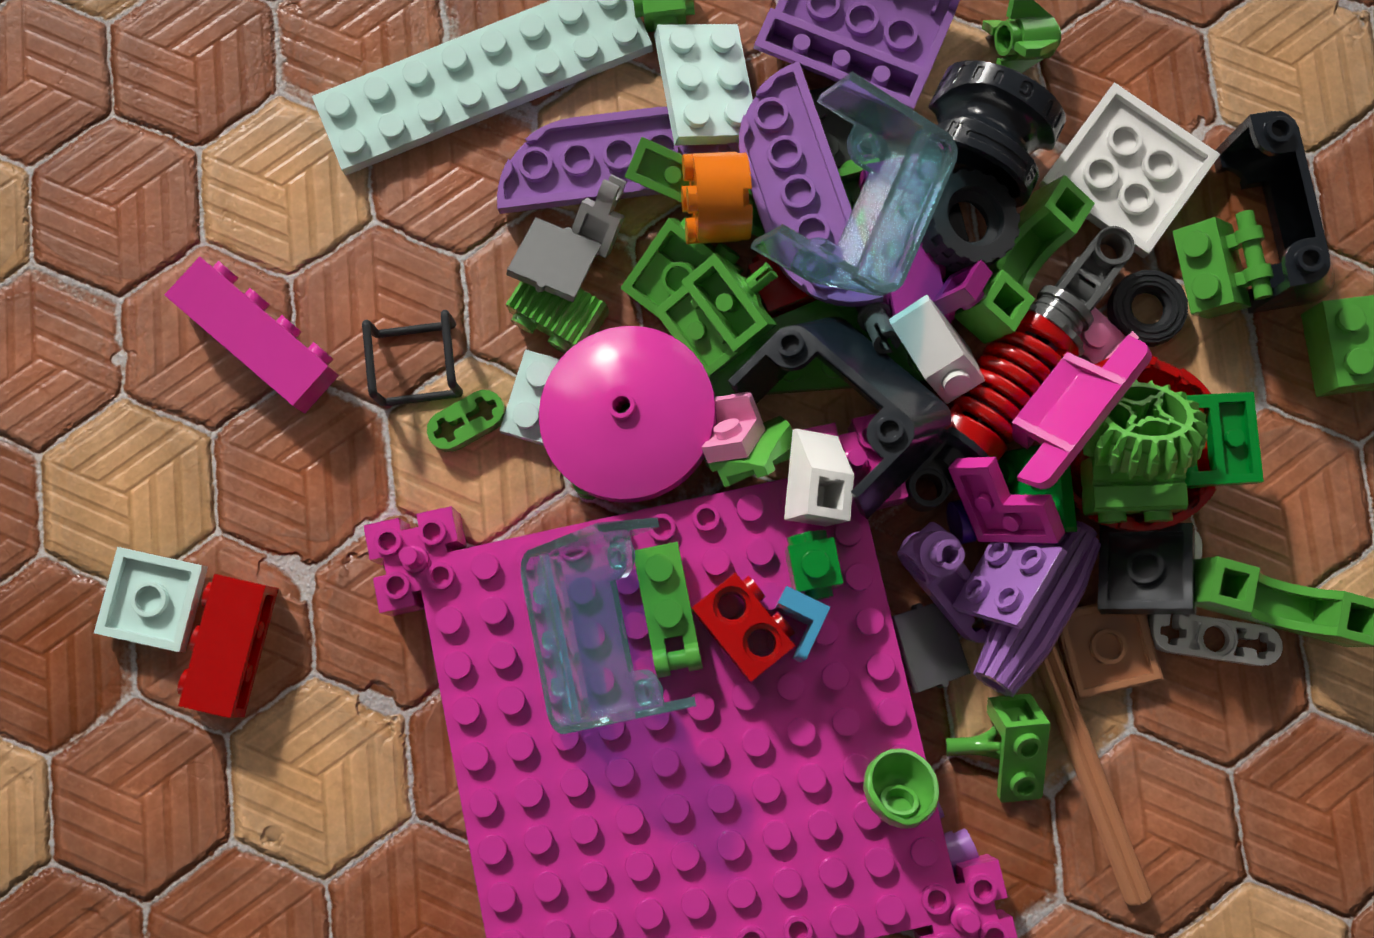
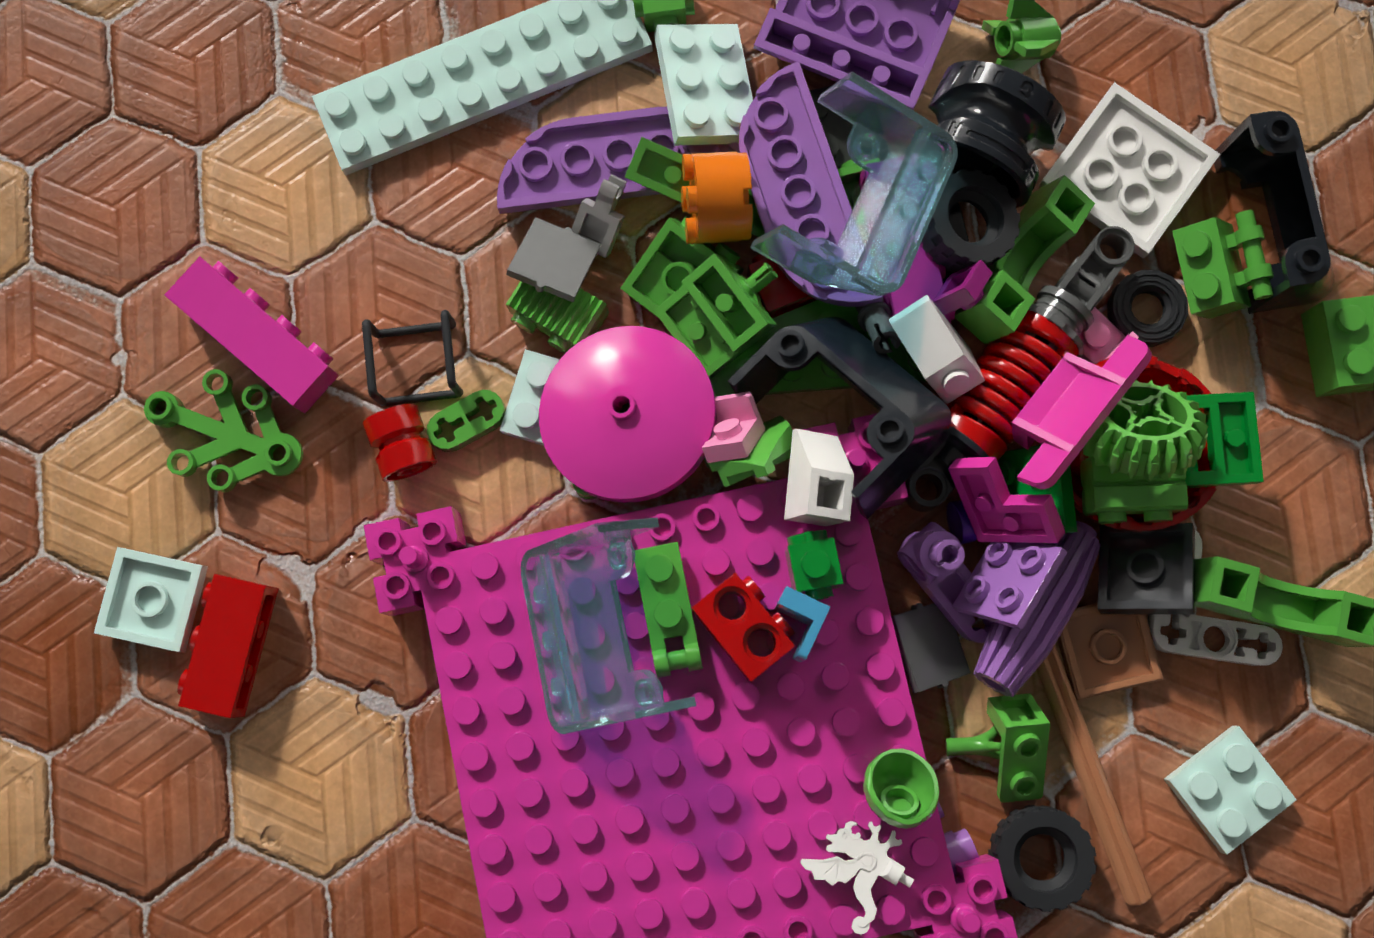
(230, 435): none -> bright green plant
(398, 438): none -> red wheel
(868, 858): none -> white piece
(1076, 847): none -> black tyre
(1230, 789): none -> light aqua plate

